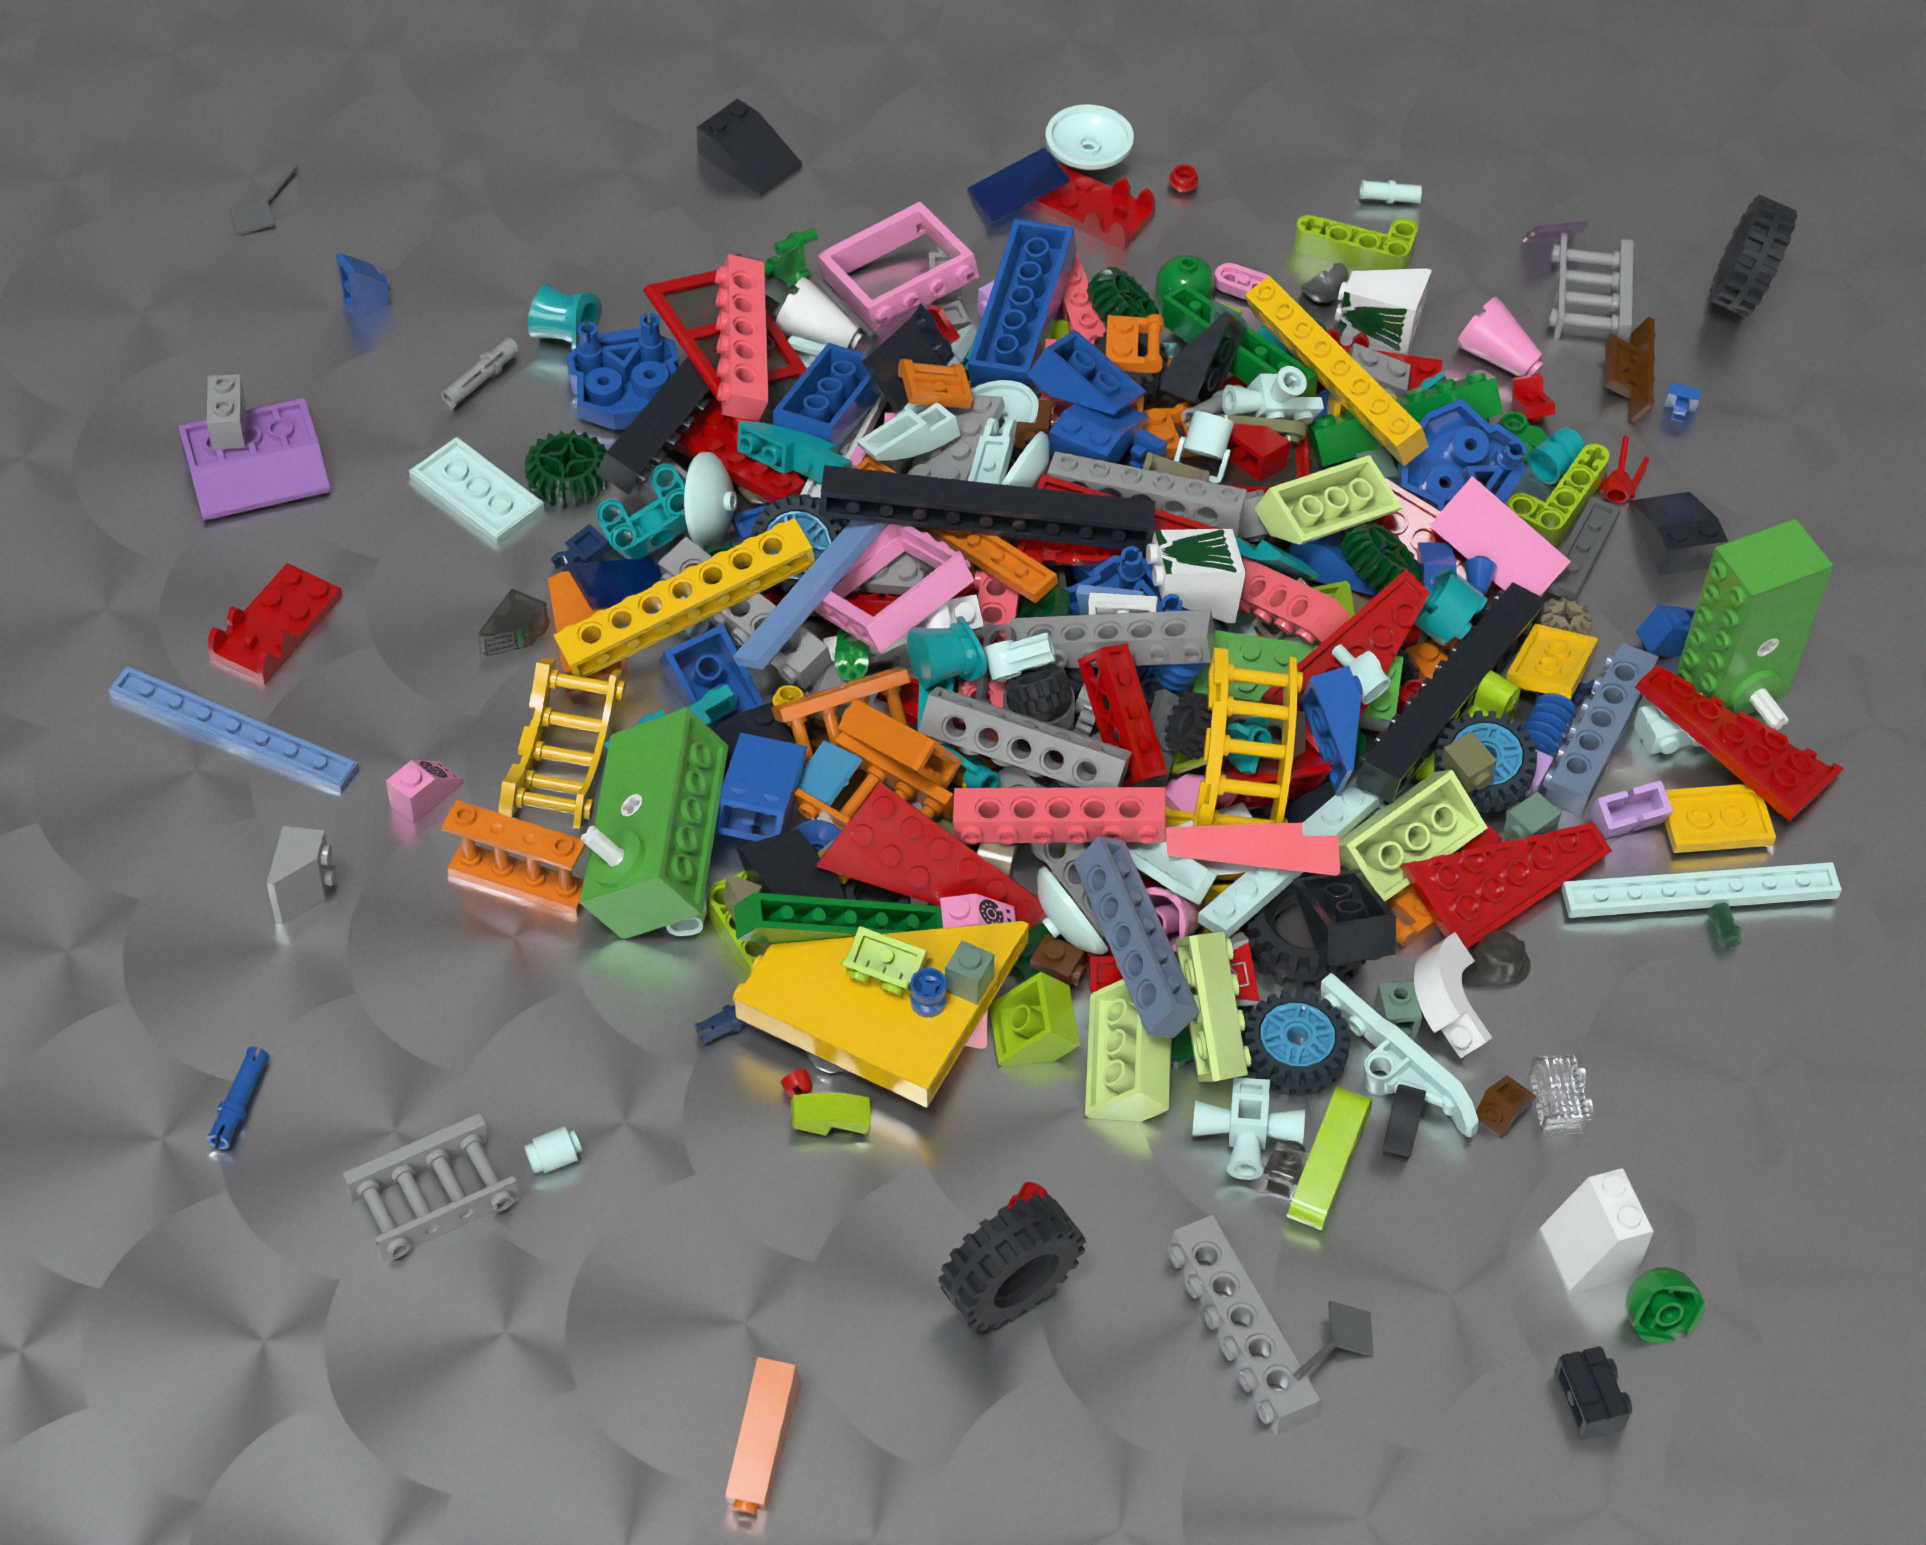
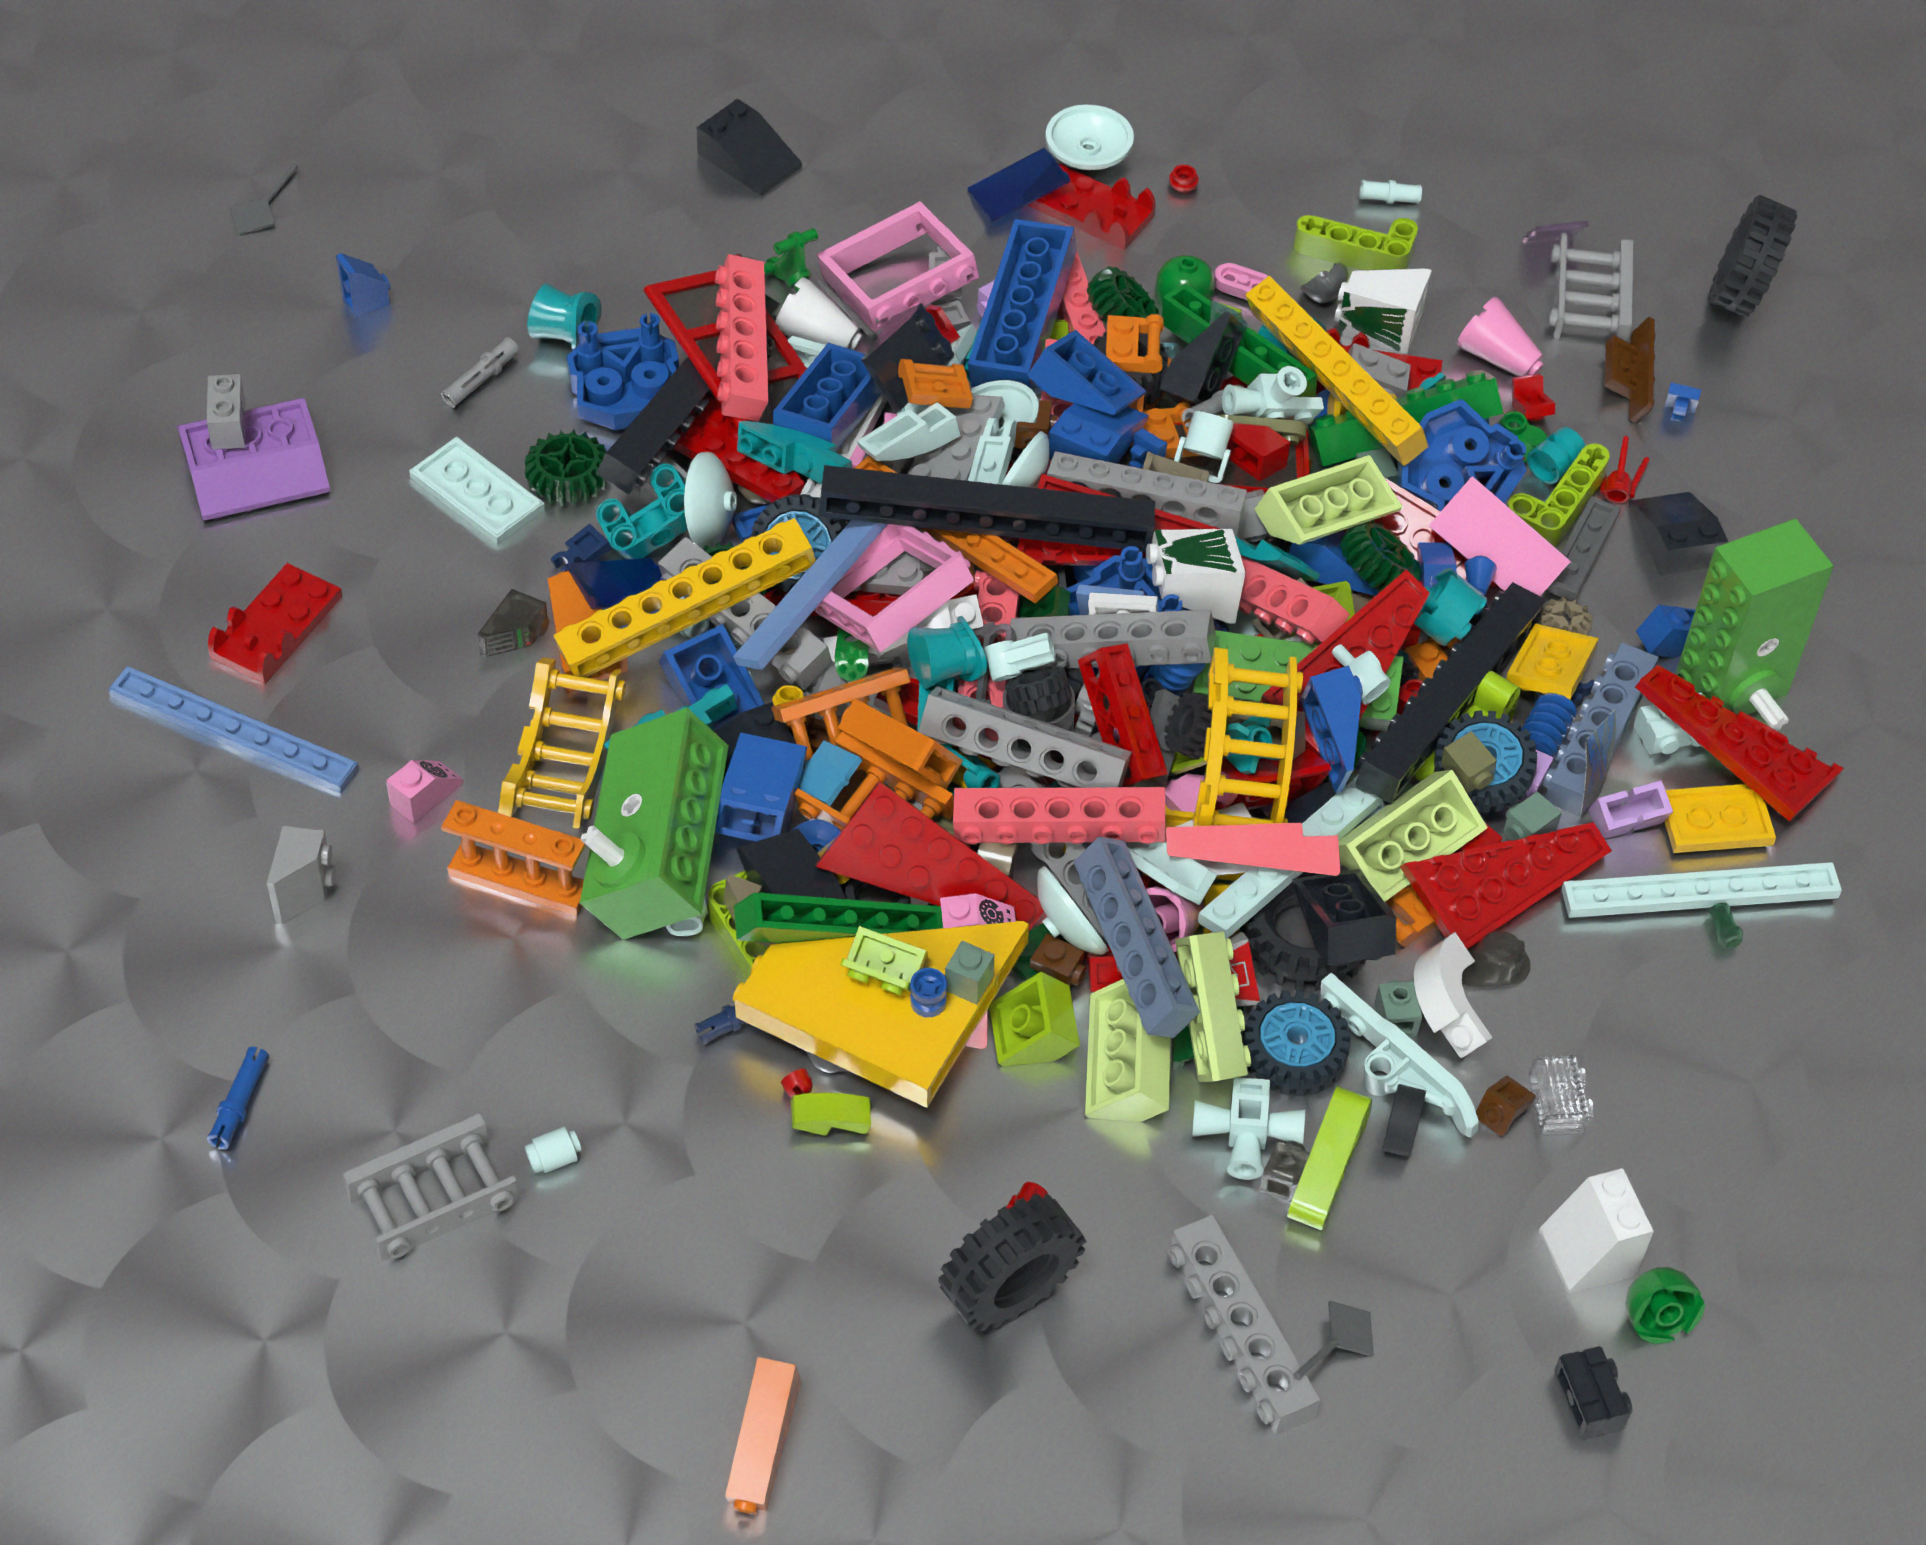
(1598, 759): none -> sticker

